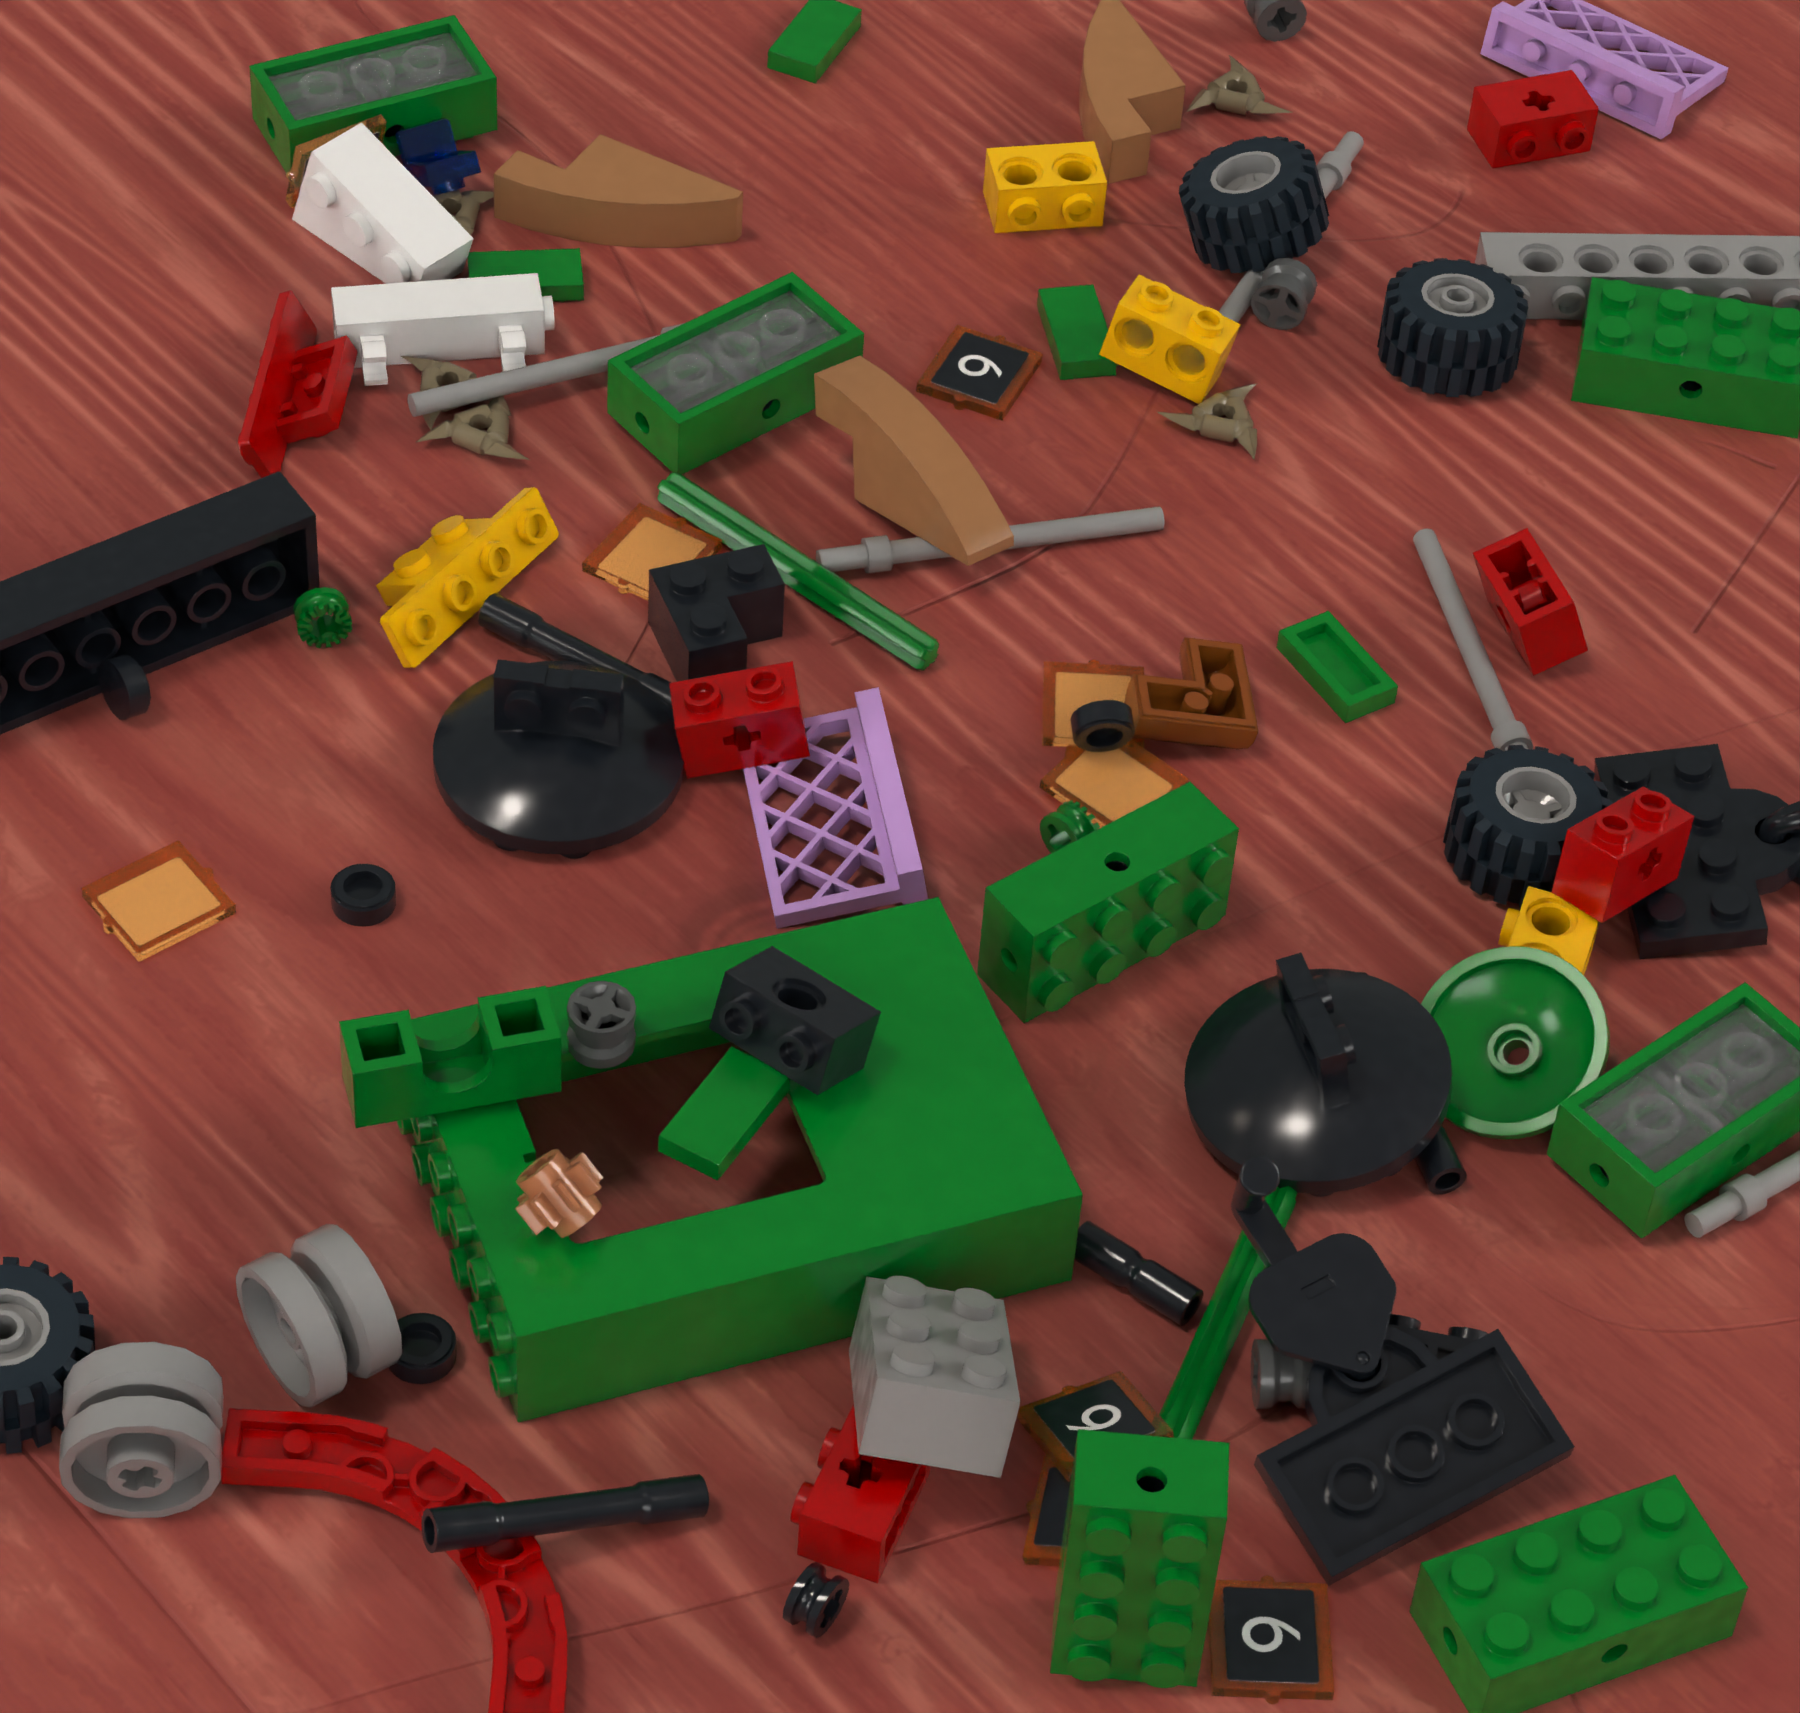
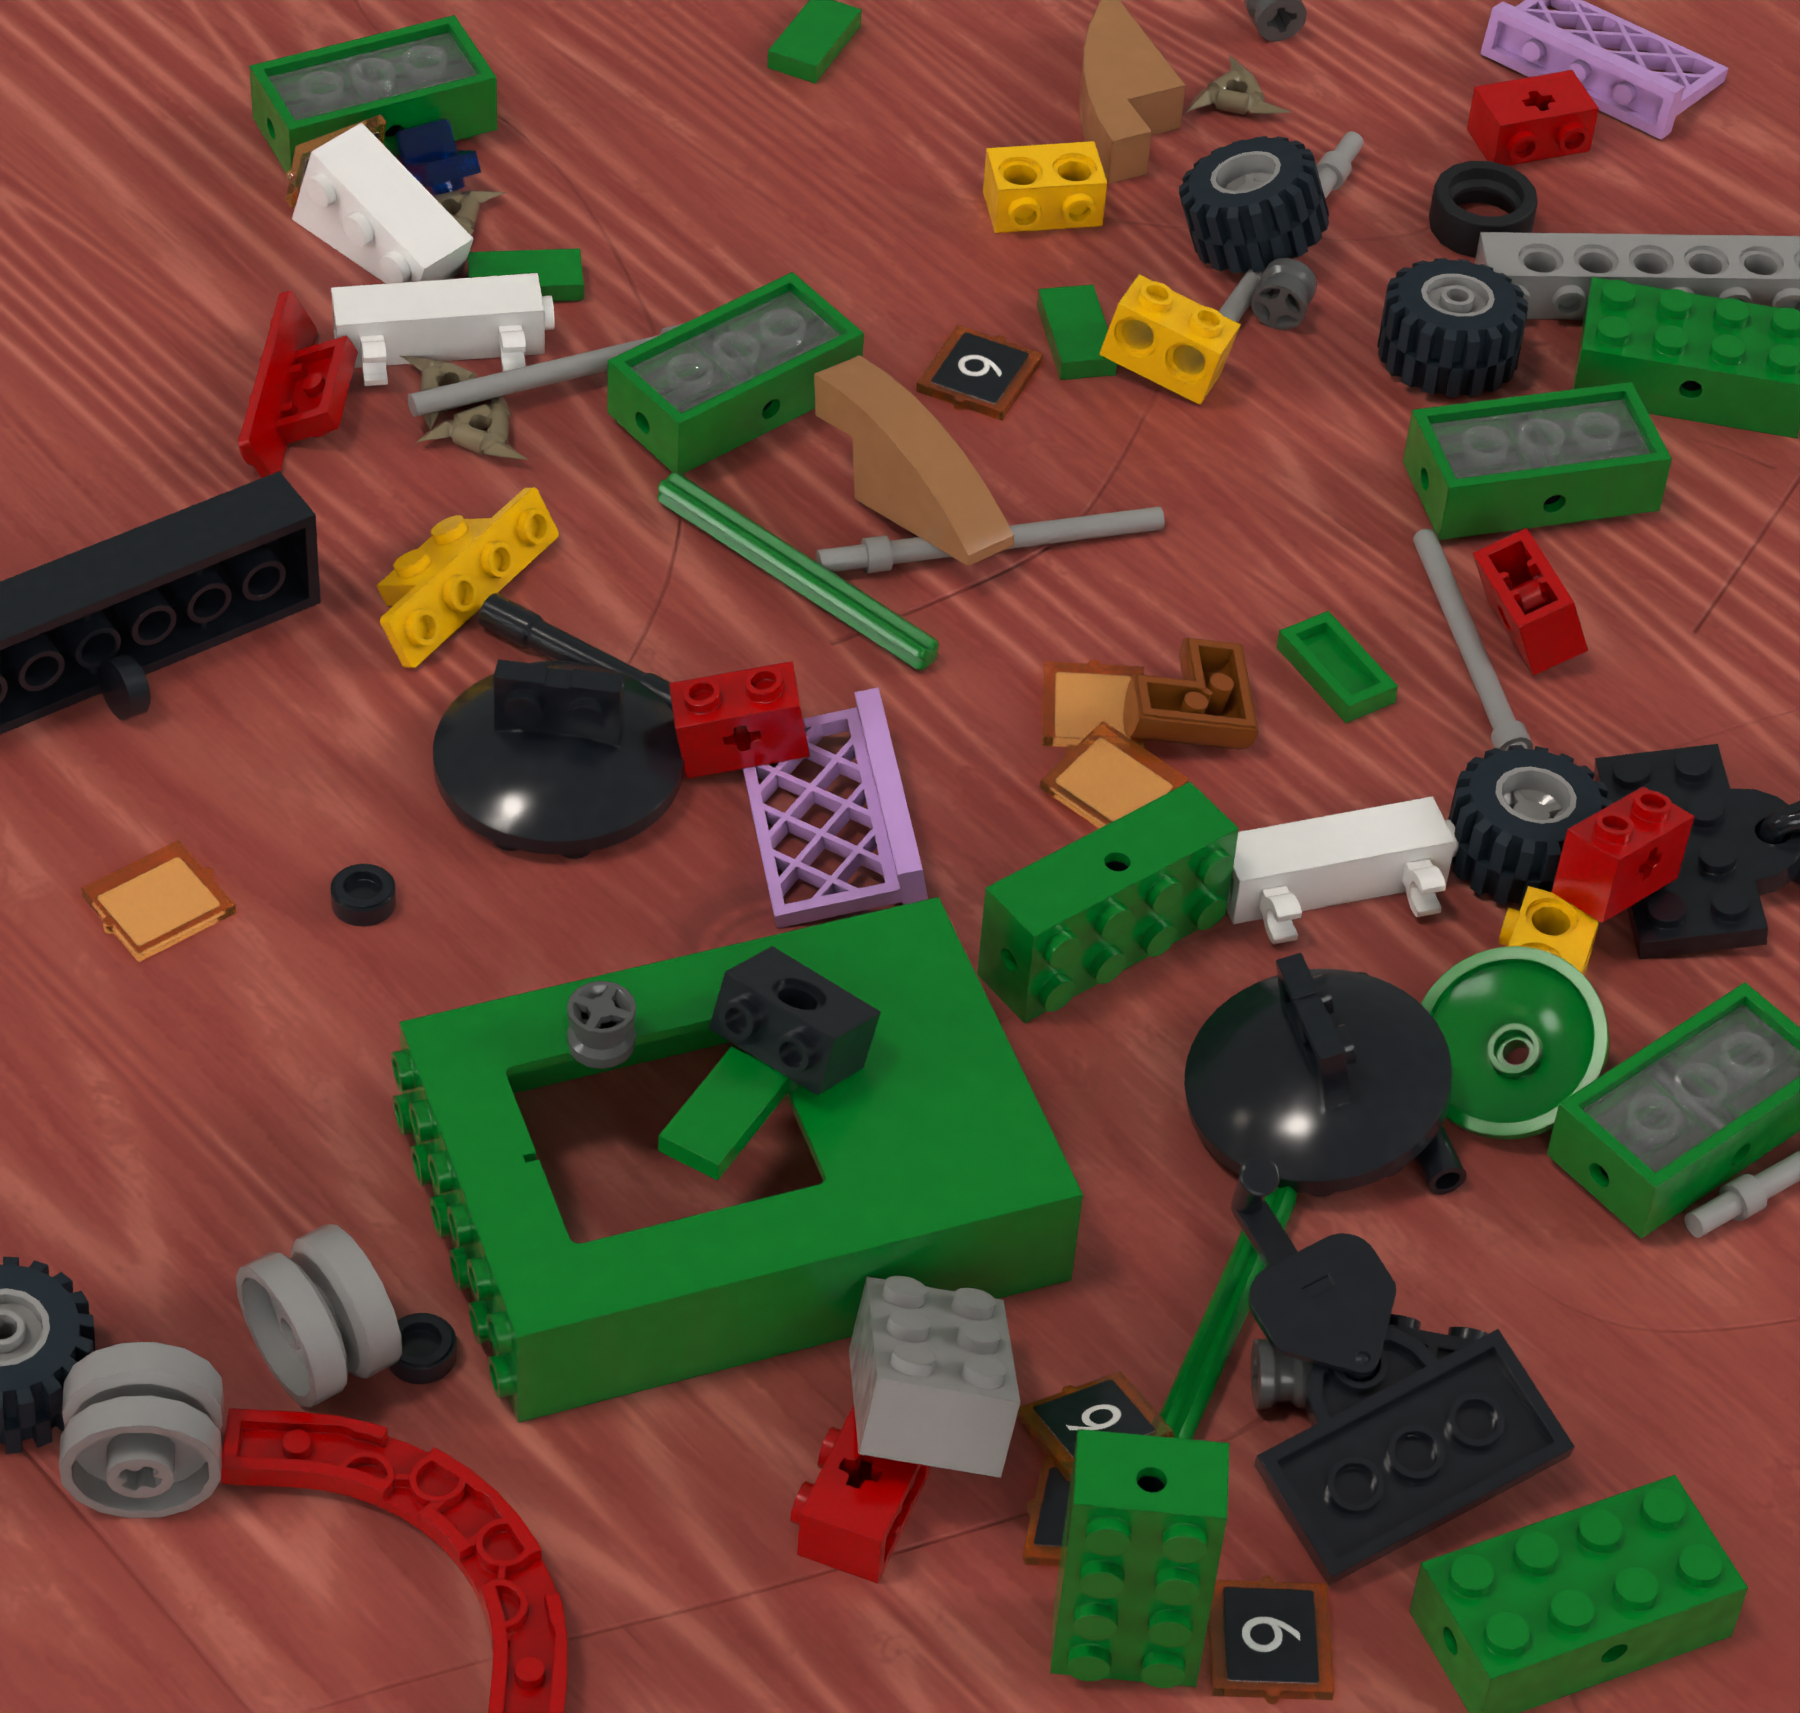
(326, 628): green bush -> none
(489, 1522): black piece -> none
(501, 1058): green arch -> none
(559, 1193): nougat gear -> none
(617, 199): medium nougat slope -> none
(646, 542): clear orange piece -> none
(713, 609): black brick -> none
(816, 1599): black bush -> none
(1066, 825): green bush -> none
(1102, 725): black tile -> none
(1141, 1276): black piece -> none
(1209, 421): dark tan piece -> none
(1340, 862): none -> white brick
(1480, 183): none -> black tyre
(1536, 460): none -> green brick

